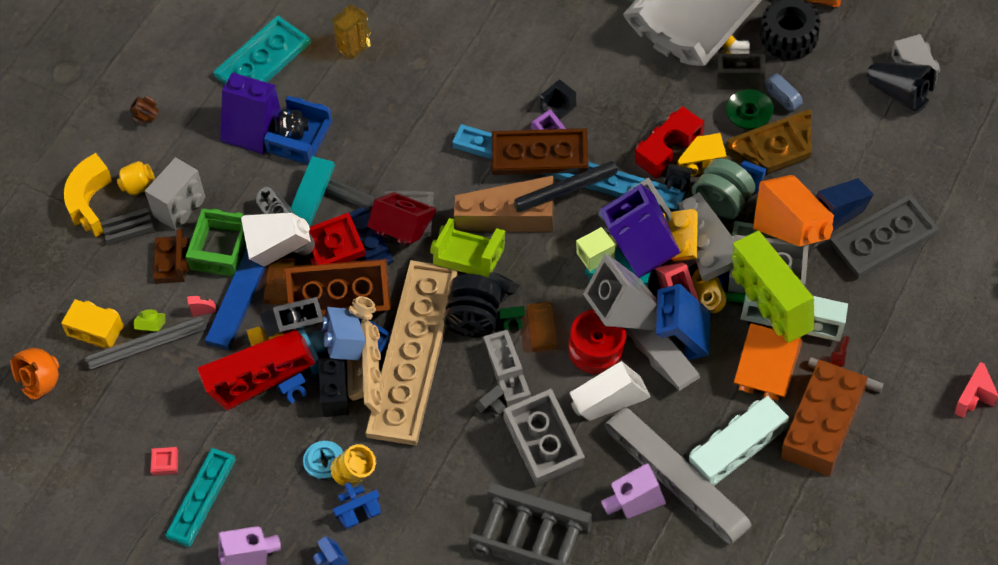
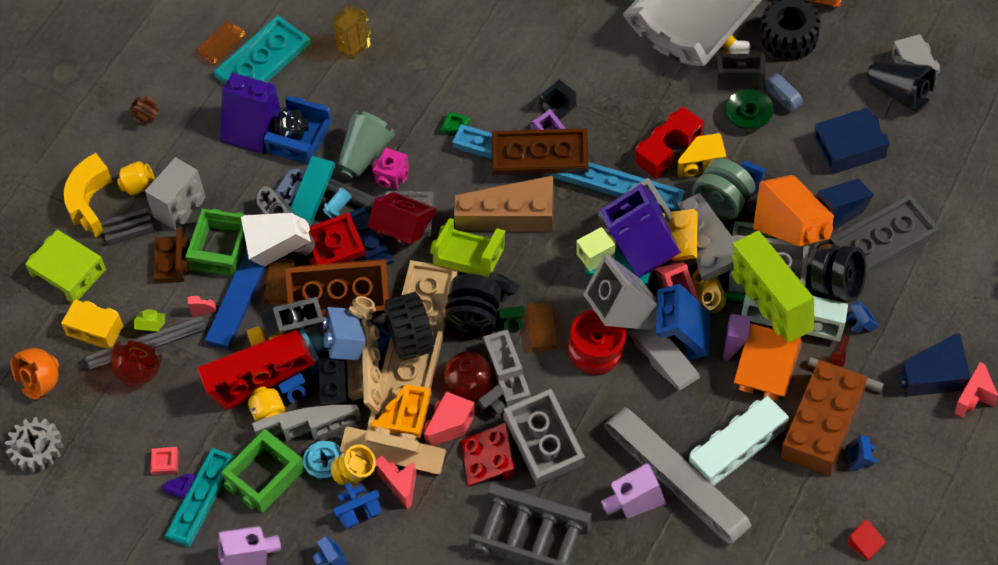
(21, 444): none -> light grey gear
(66, 265): none -> lime panel
(134, 363): none -> clear red cylinder
(179, 486): none -> dark purple tile
(221, 42): none -> clear orange tile
(265, 403): none -> yellow head
(286, 186): none -> sand blue beam
(293, 469): none -> bright green window
(317, 420): none -> light grey slope
(338, 201): none -> medium azure pin
(363, 143): none -> sand green cone
(391, 169): none -> dark pink brick
(399, 450): none -> tan bracket
(401, 482): none -> coral slope
(406, 411): none -> light orange wing
(409, 326): none -> black tyre
(450, 419): none -> coral slope
(453, 123): none -> green tile
(468, 376): none -> clear red cylinder
(488, 455): none -> red hinge
(565, 186): black axle -> none
(609, 392): white slope -> none
(678, 177): black tile -> none
(736, 335): none -> medium lavender slope
(776, 143): pearl gold wing -> none
(838, 272): none -> black wheel
(851, 140): none -> dark blue brick
(860, 453): none -> blue tile
(863, 316): none -> blue tile
(866, 540): none -> red slope
(937, 369): none -> dark blue slope

